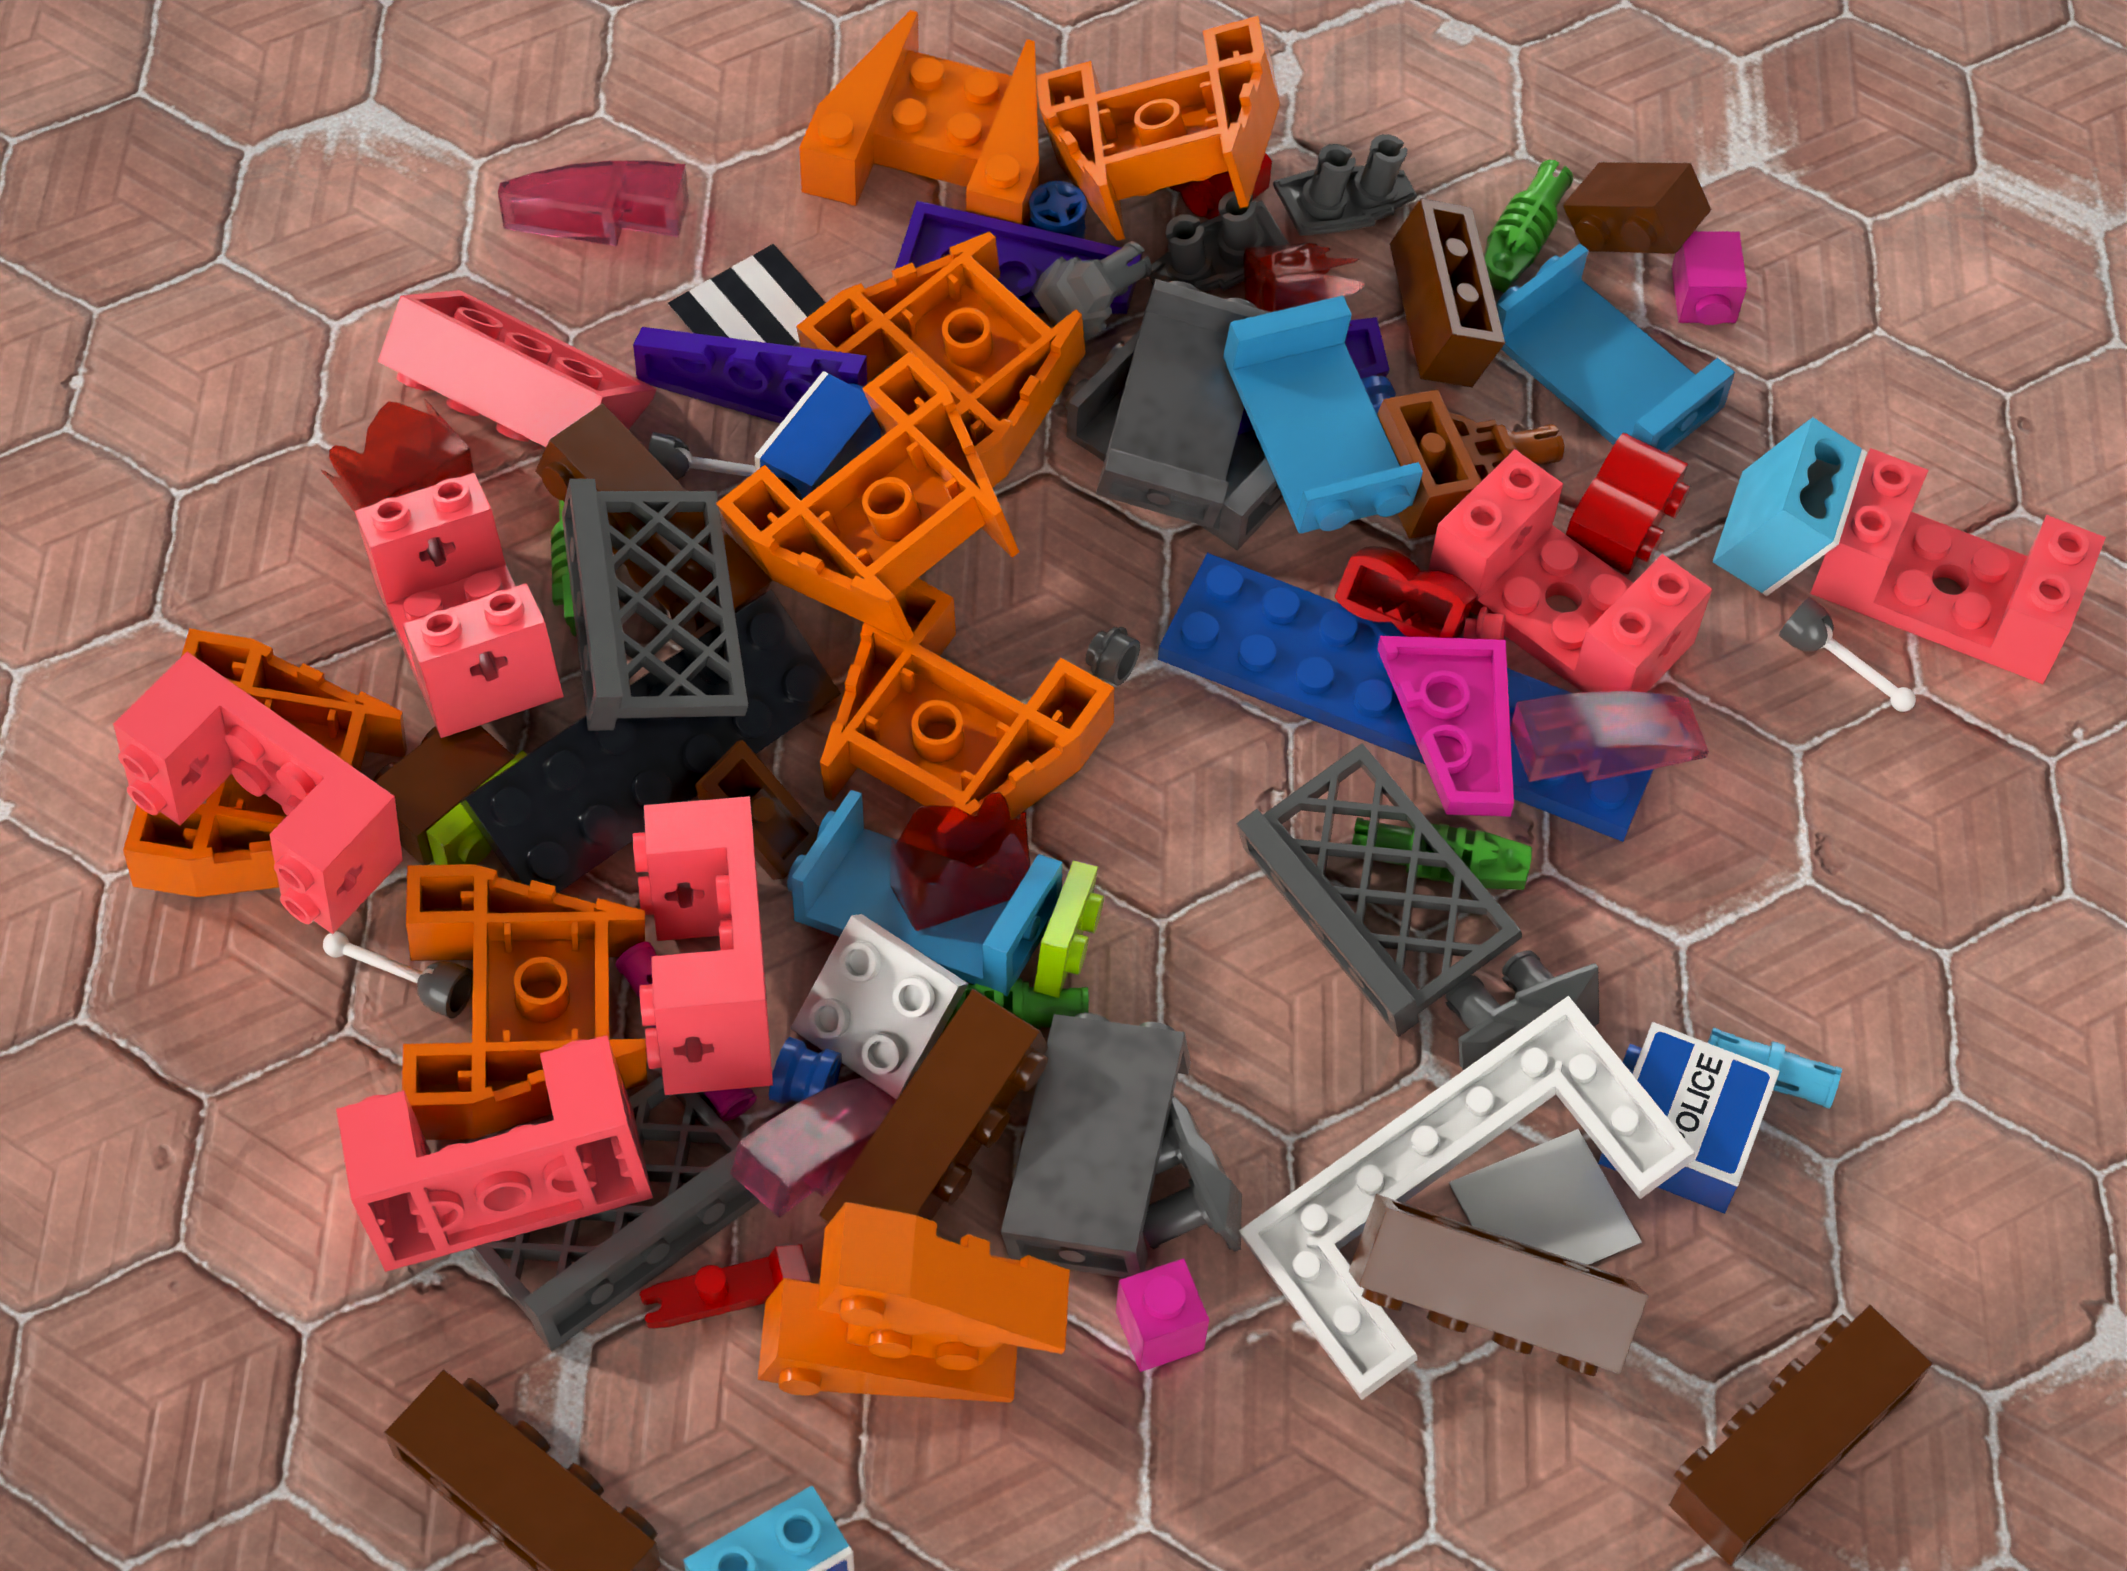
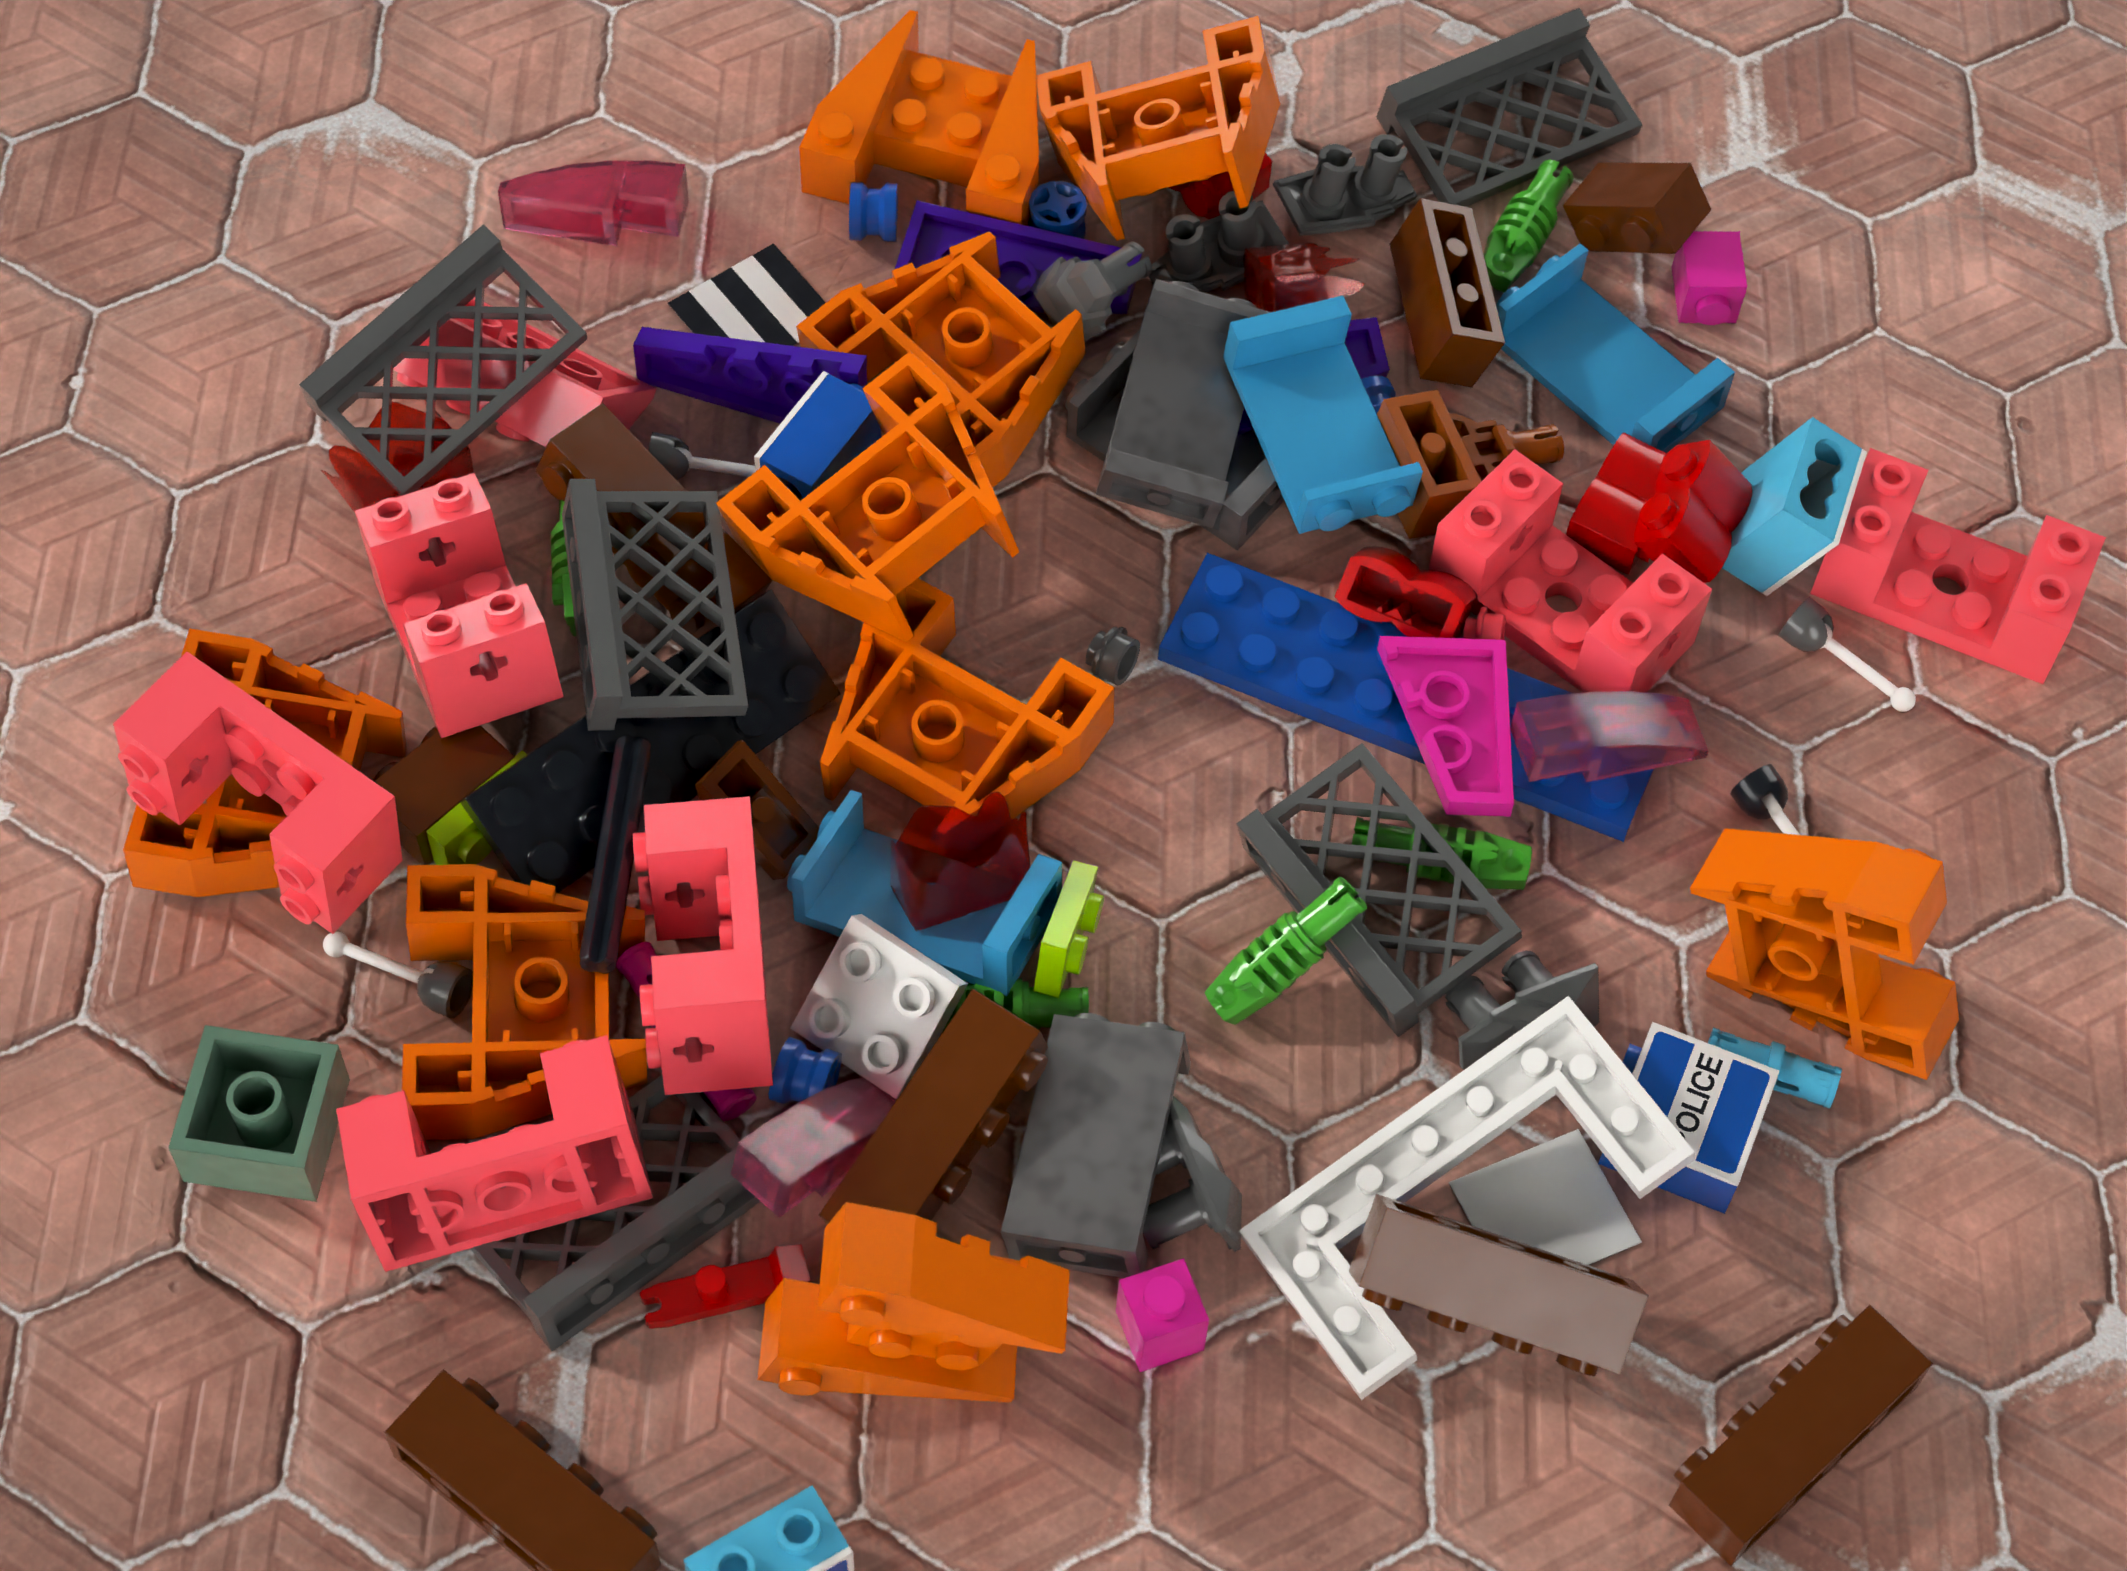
(259, 1113): none -> sand green brick
(406, 325): none -> dark grey fence
(615, 854): none -> black axle
(873, 212): none -> blue wheel
(1282, 953): none -> bright green hinge
(1478, 78): none -> dark grey fence
(1694, 509): none -> red brick
(1764, 797): none -> black hinge
(1811, 932): none -> orange wedge

